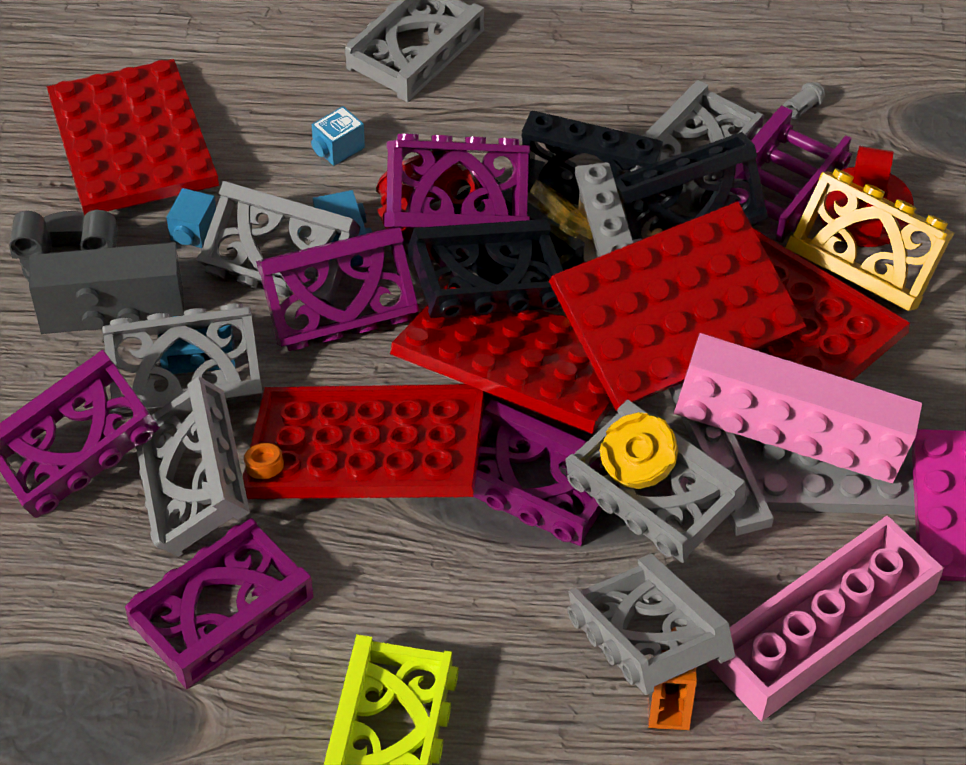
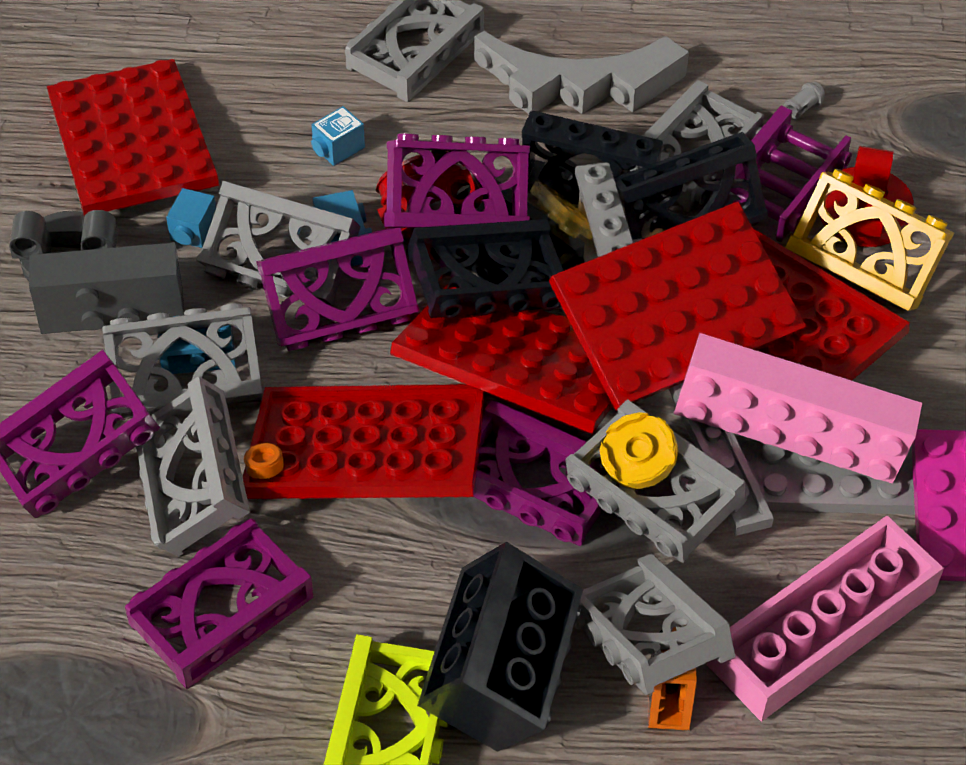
(502, 648): none -> black brick
(582, 83): none -> light grey arch

